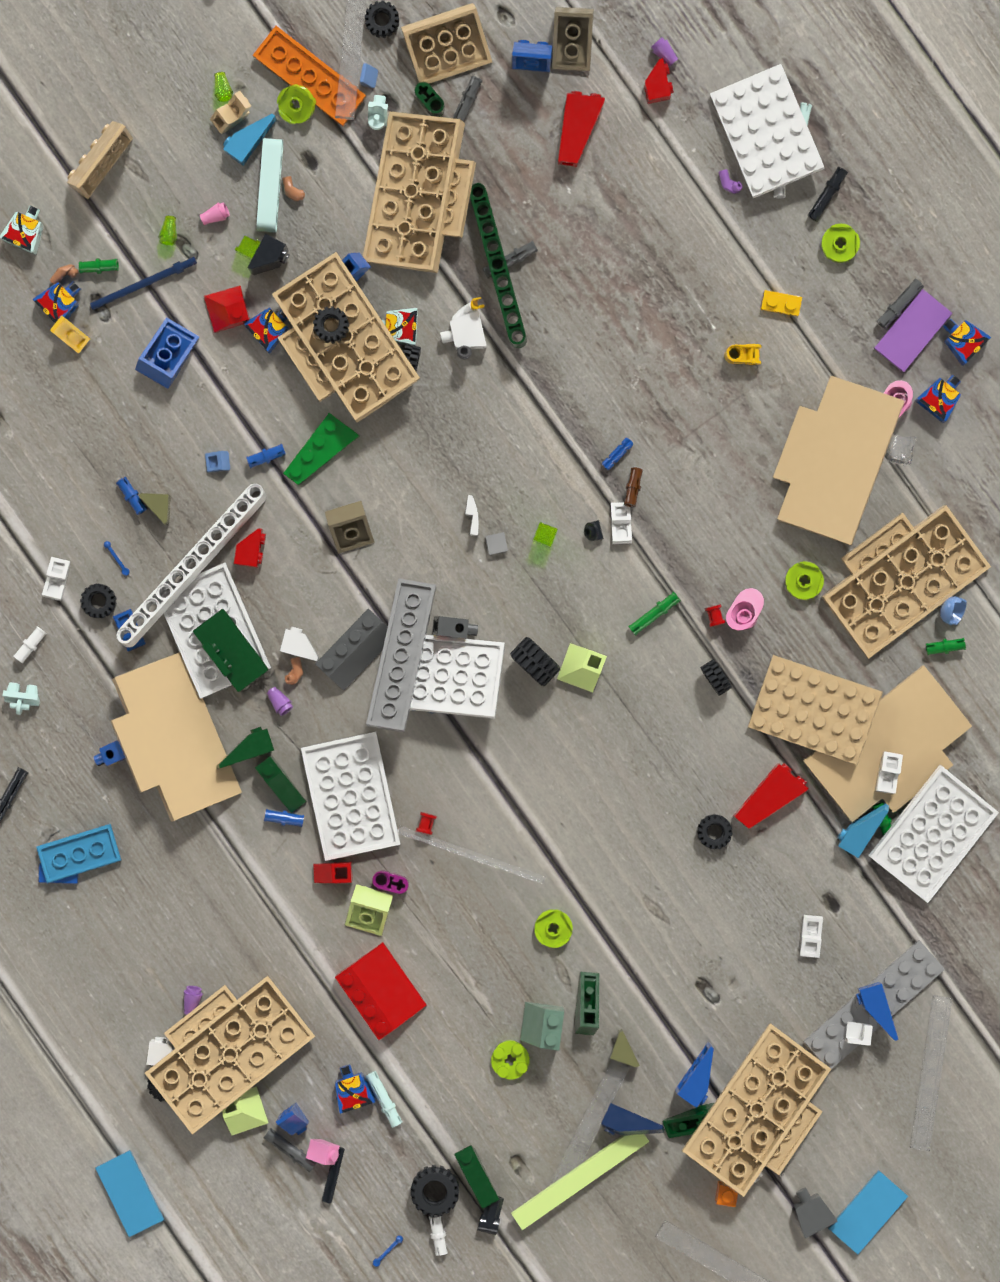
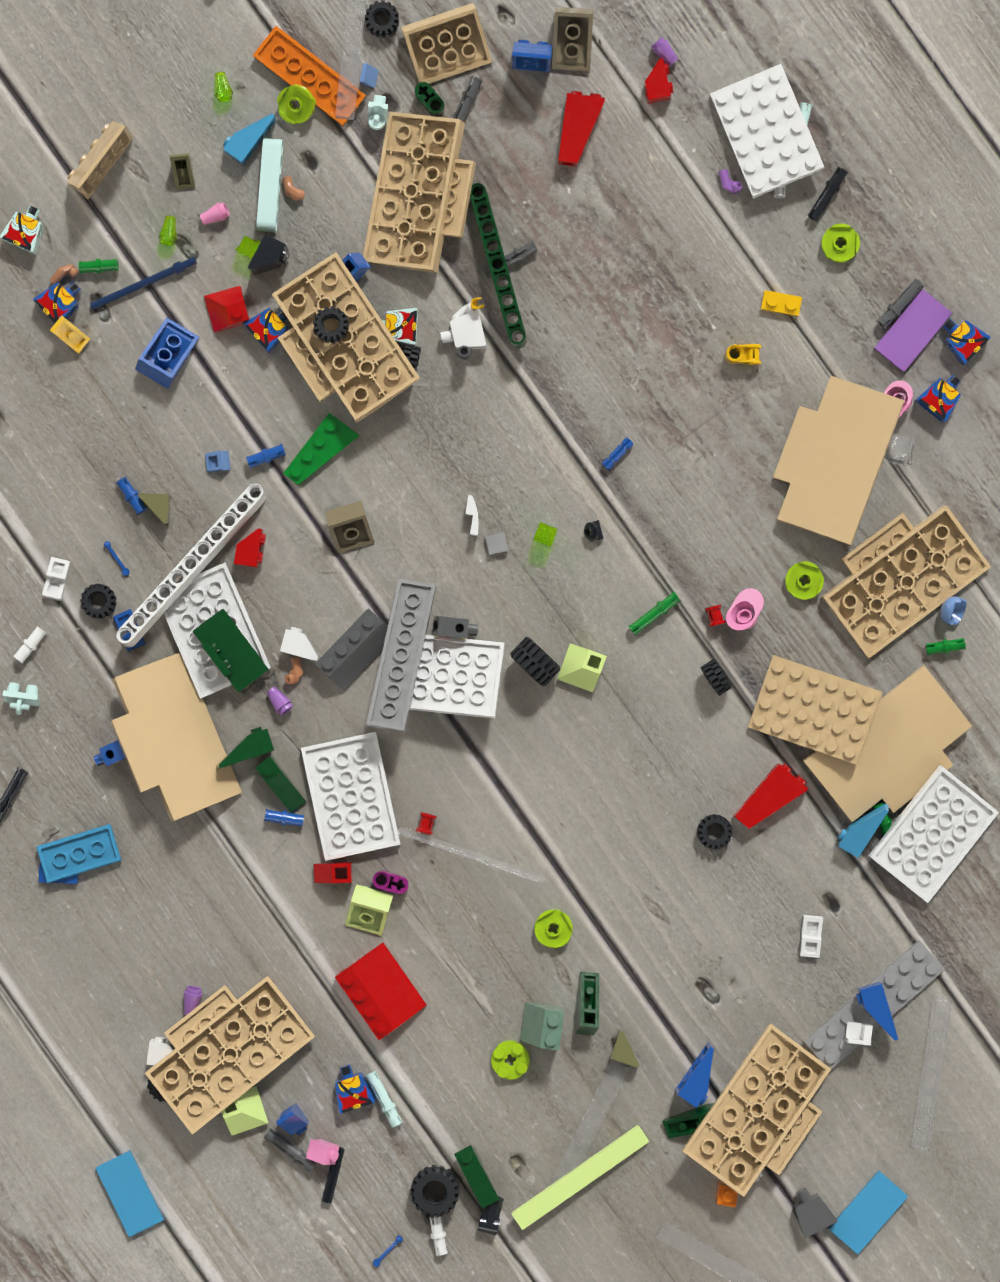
(182, 171): none -> olive slope
(231, 113): tan brick -> none
(621, 523): white slope -> none
(625, 1122): dark blue slope -> none
(633, 487): reddish brown pin -> none
(888, 772): white slope -> none

